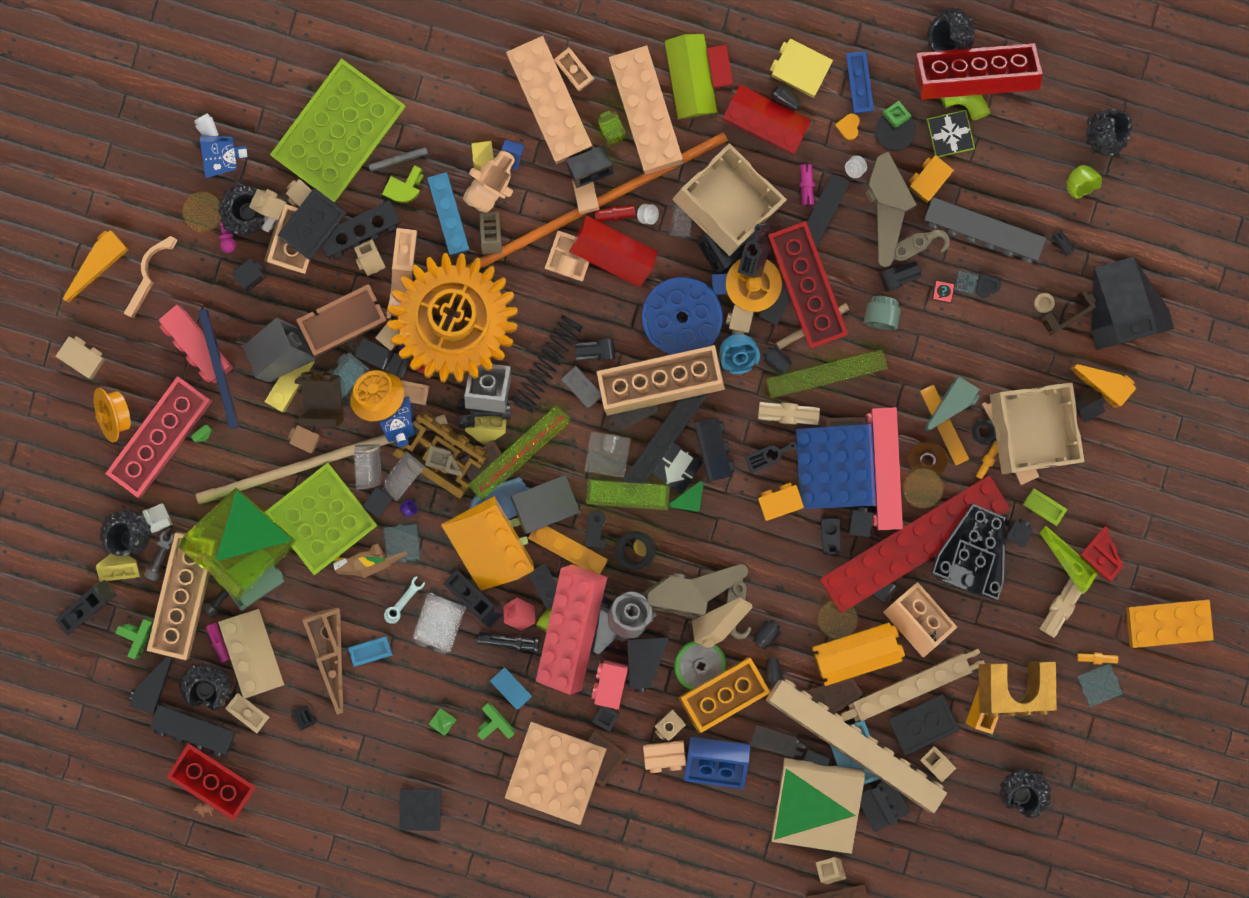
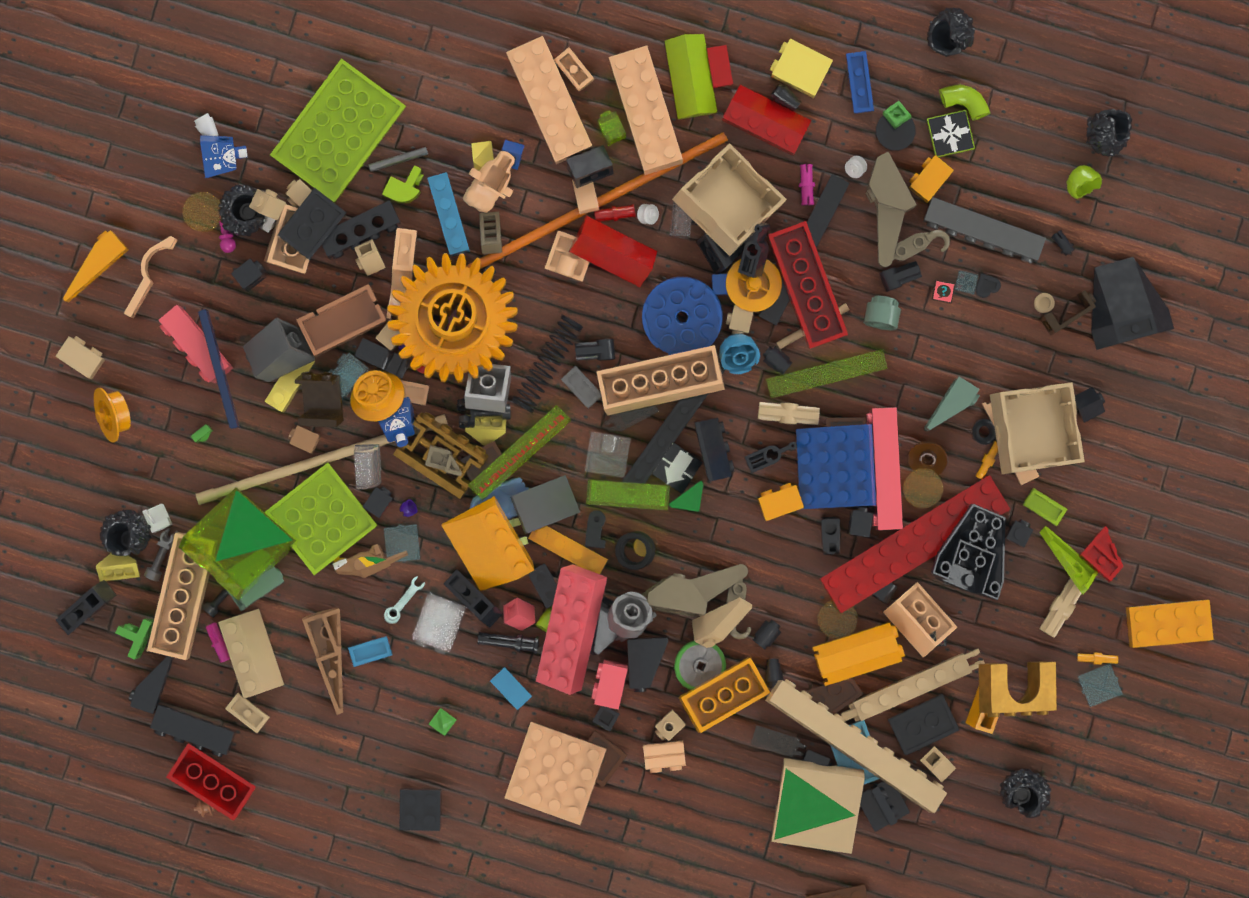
(159, 437): coral brick -> none
(205, 685): black hair -> none
(303, 718): black slope -> none
(402, 475): clear brick -> none
(497, 721): bright green bracket -> none
(717, 762): blue slope -> none
(830, 870): tan brick -> none
(848, 126): light orange tile -> none
(945, 428): light orange sticker -> none
(978, 71): red brick -> none
(1112, 386): light orange slope -> none

